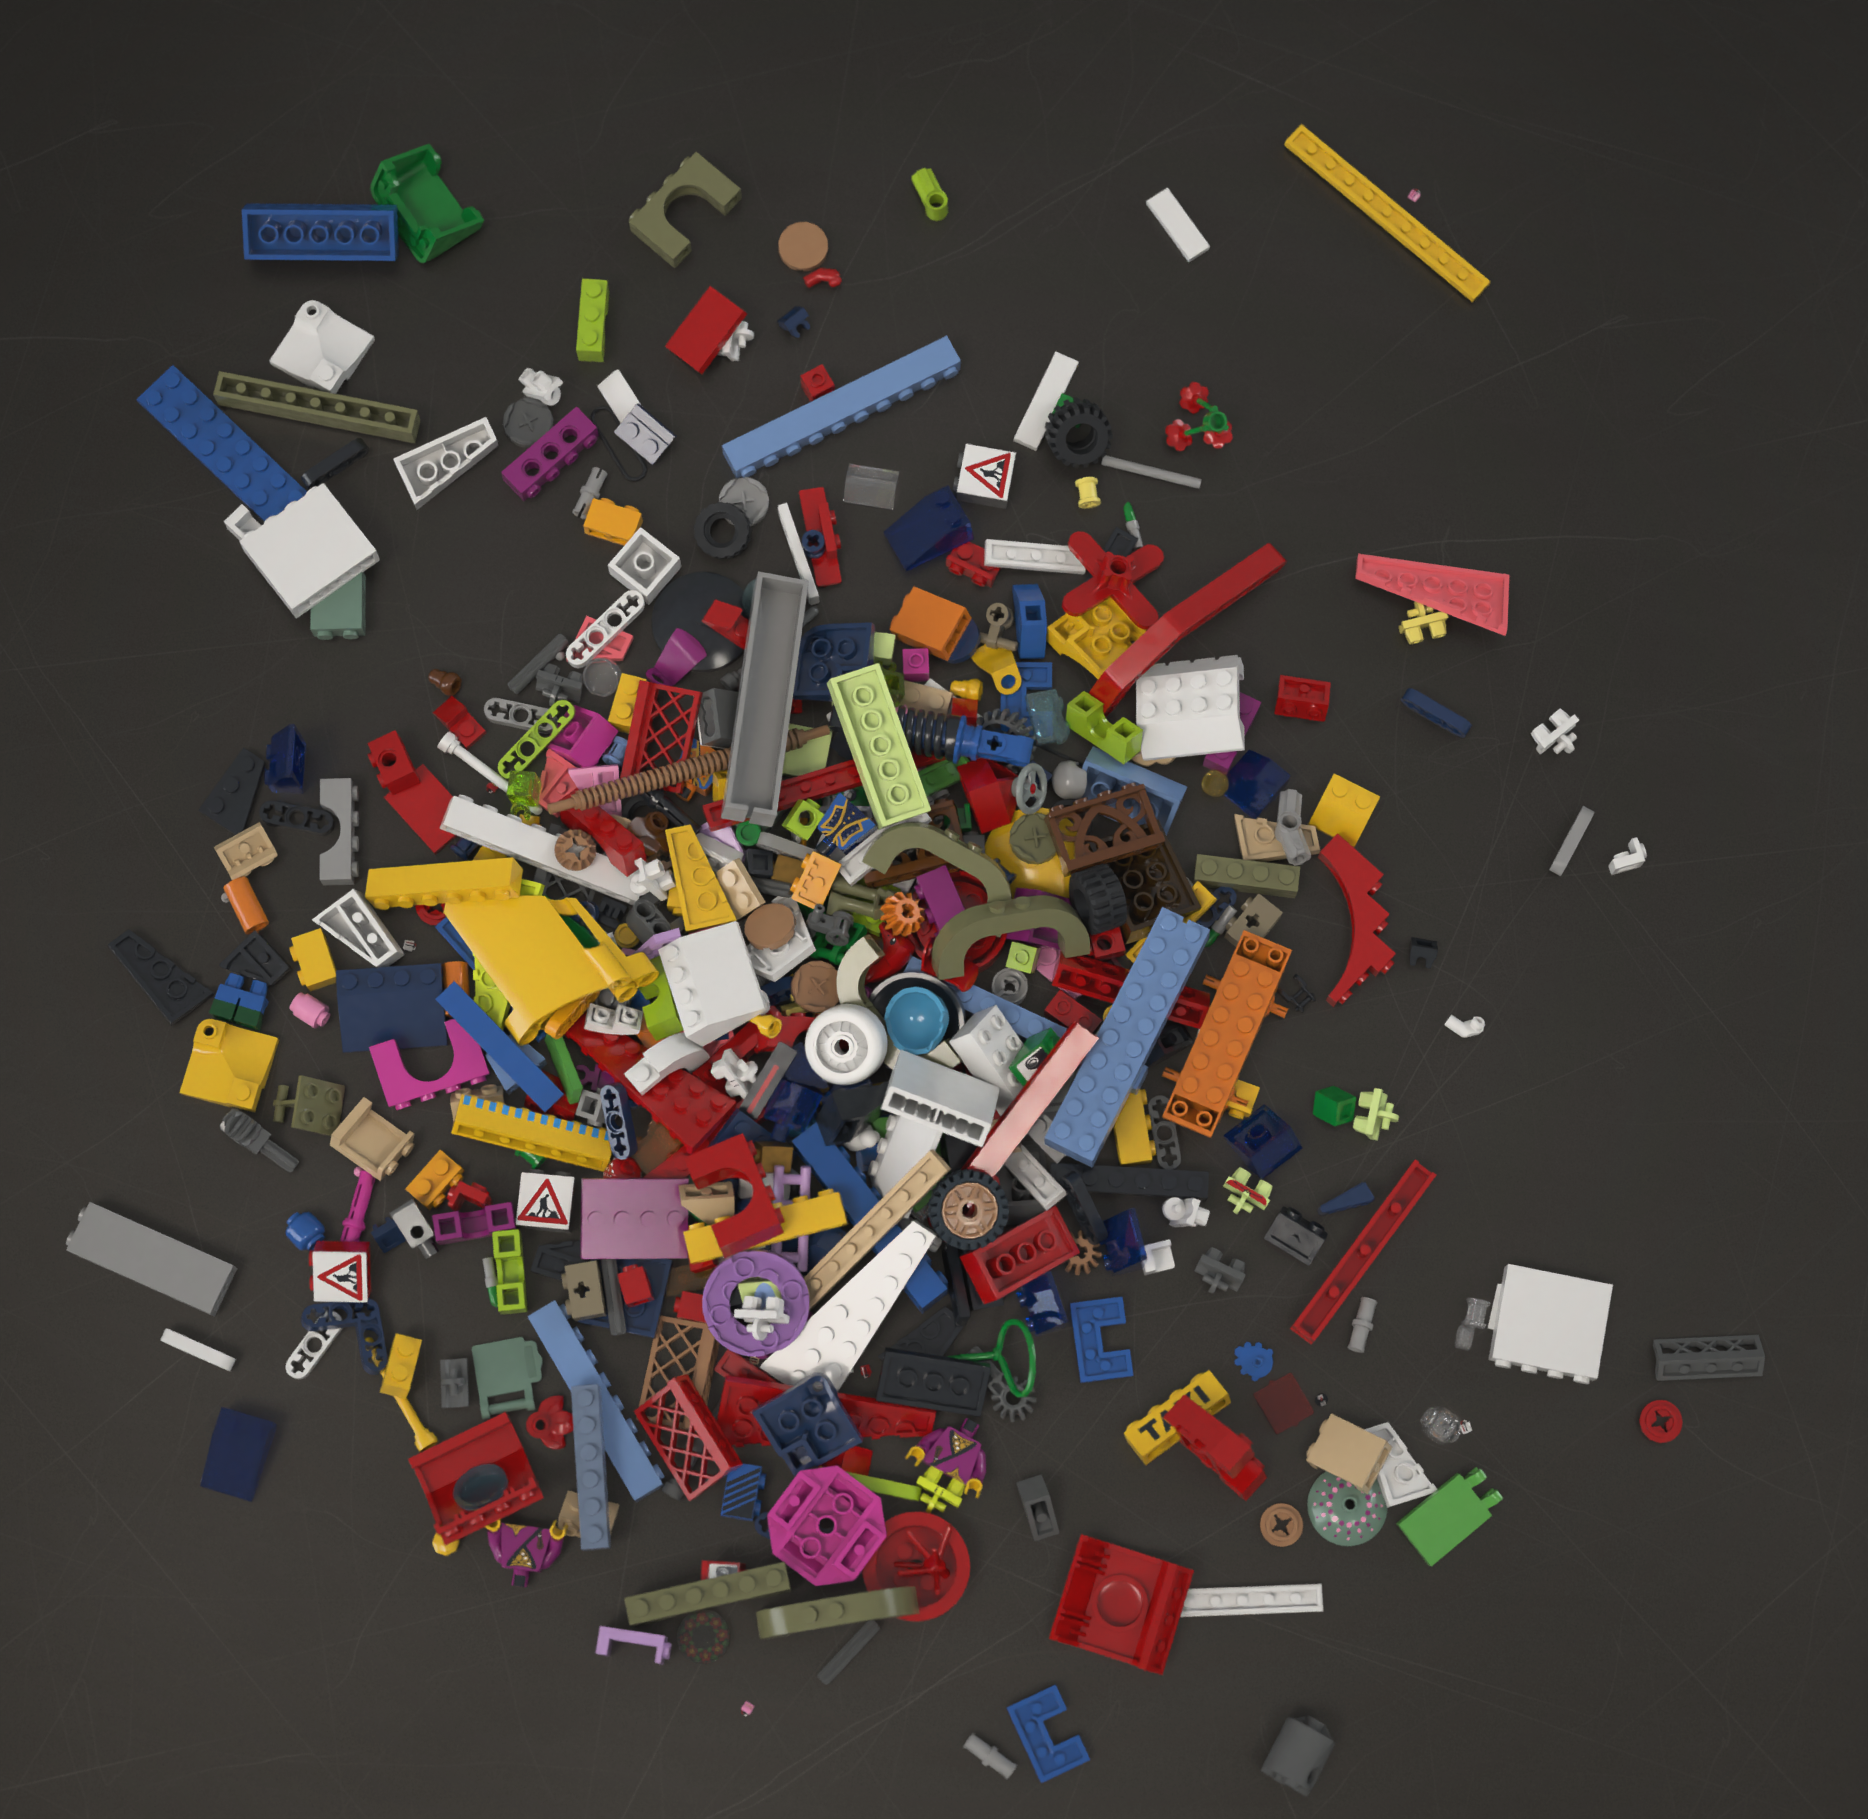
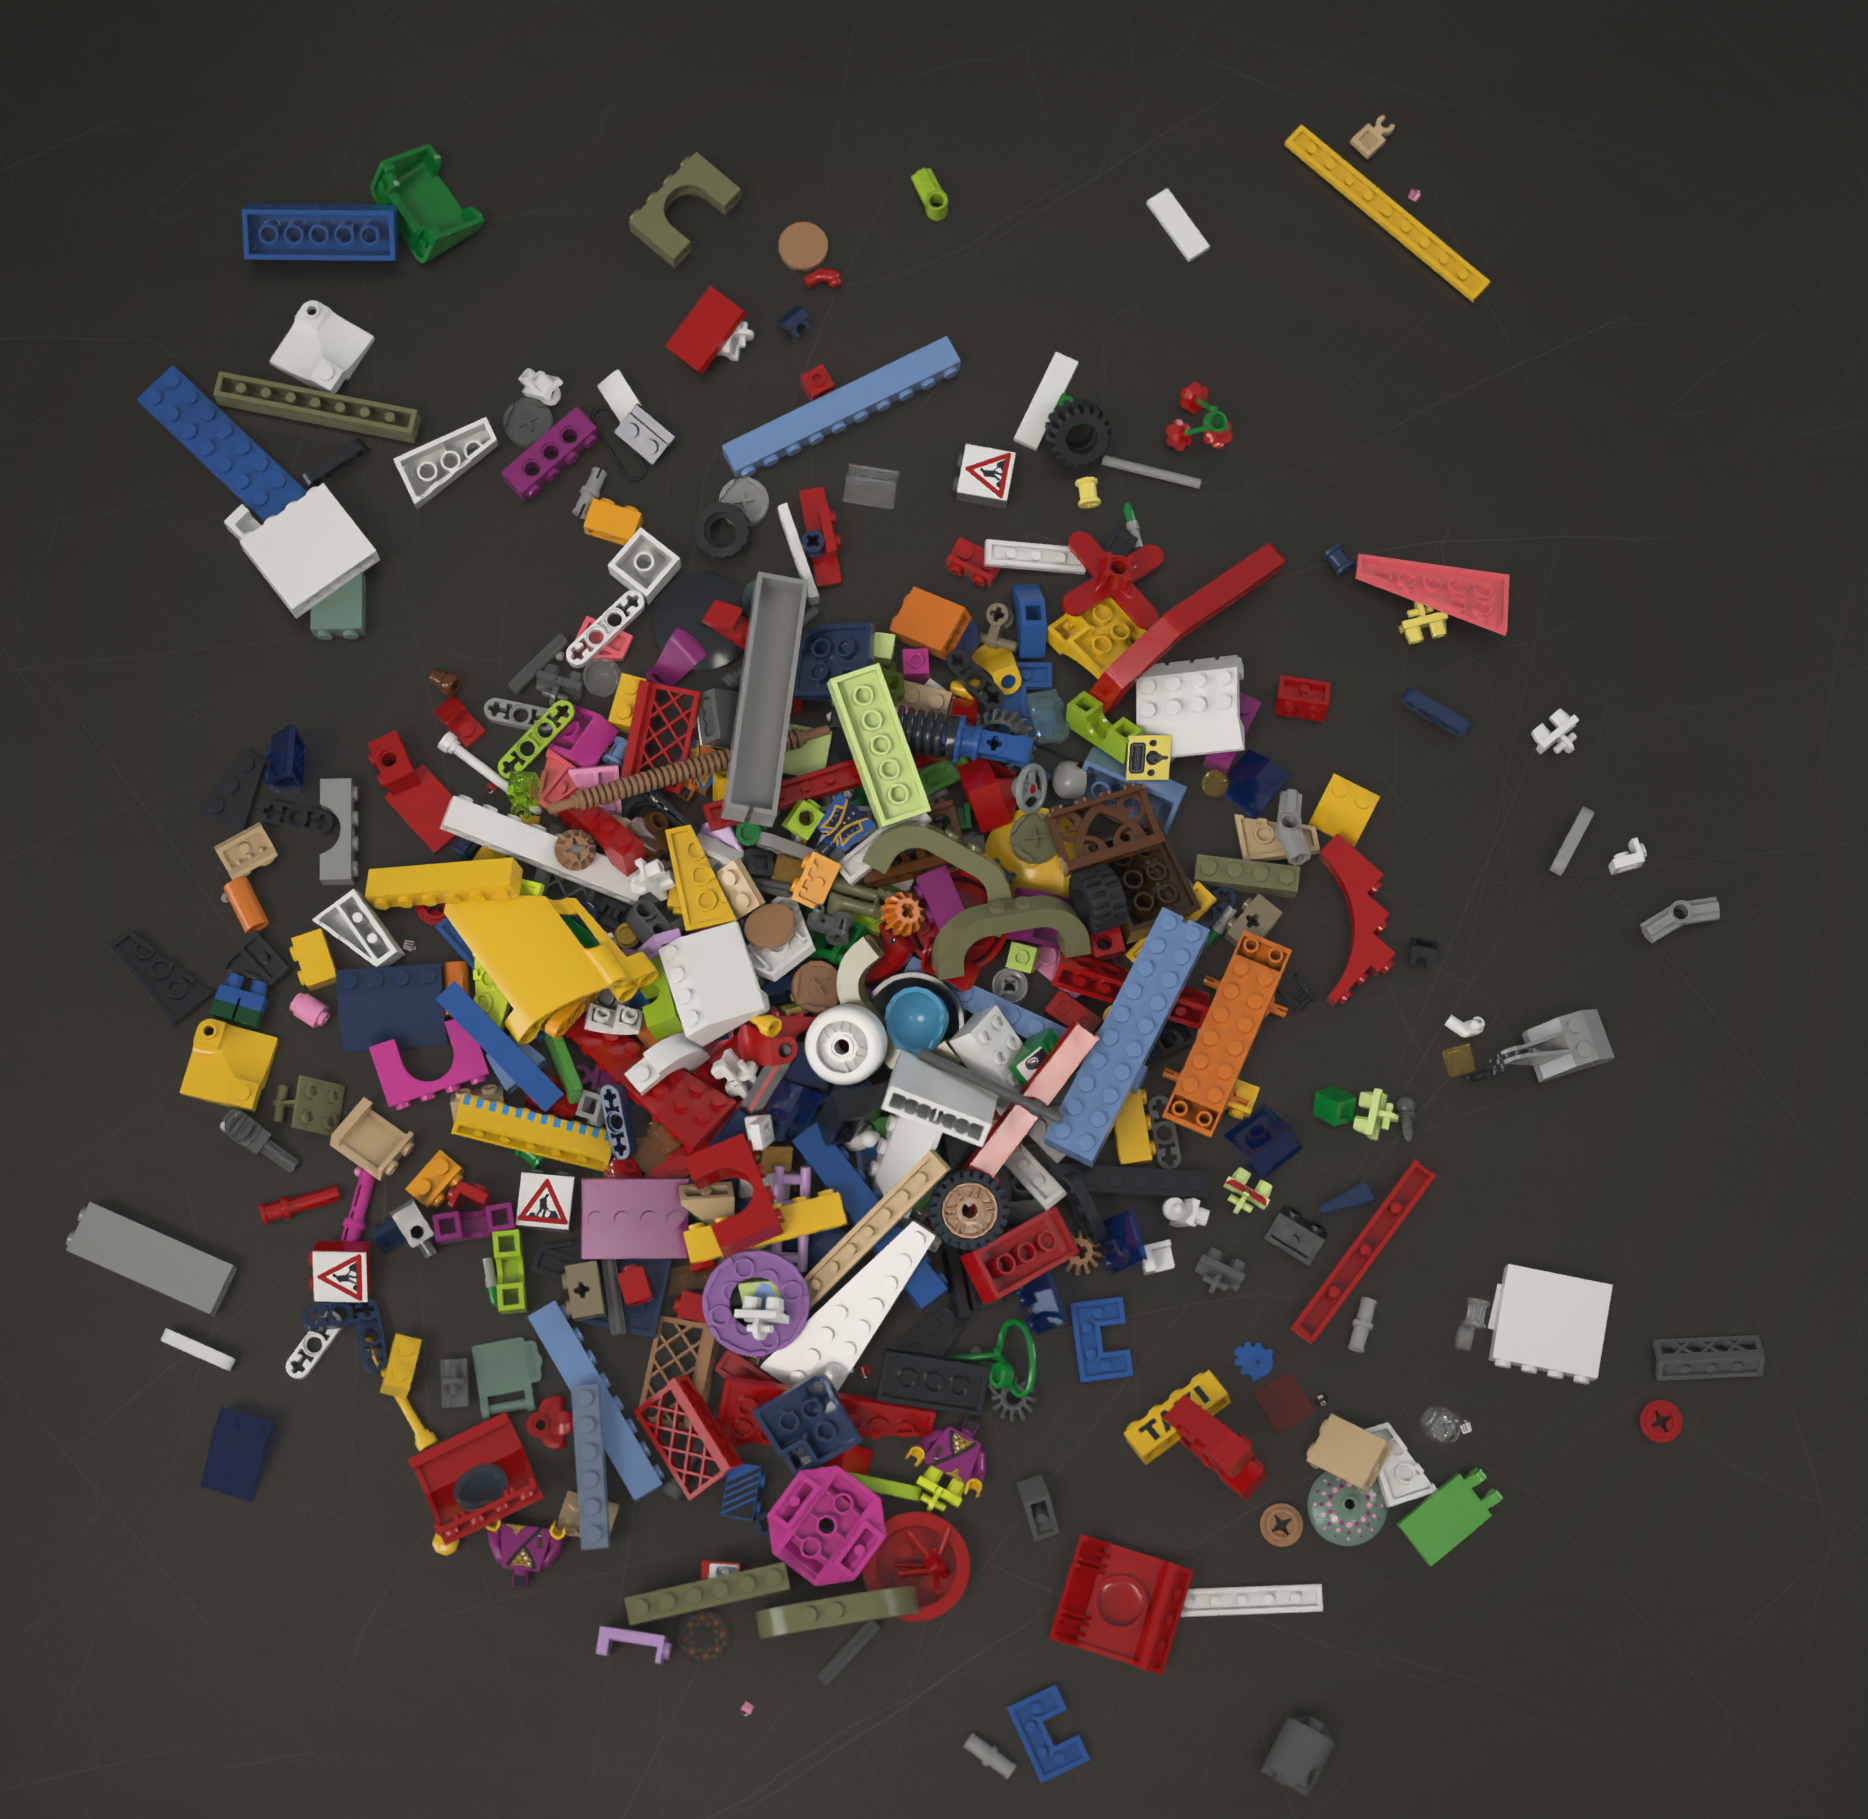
(287, 1207): none -> red pin
(304, 1230): blue head -> none
(592, 320): lime arch -> none
(760, 1131): none -> white bracket
(762, 1048): none -> red piece
(929, 529): clear blue slope -> none
(956, 672): none -> black beam
(1001, 1375): none -> green tile
(1035, 1107): none -> dark grey bar
(1148, 757): none -> sticker
(1338, 560): none -> dark blue bush
(1371, 139): none -> tan plate
(1405, 1108): none -> dark grey bar
(1459, 1060): none -> clear yellow slope
(1555, 1048): none -> light grey slope
(1694, 912): none -> light grey piece

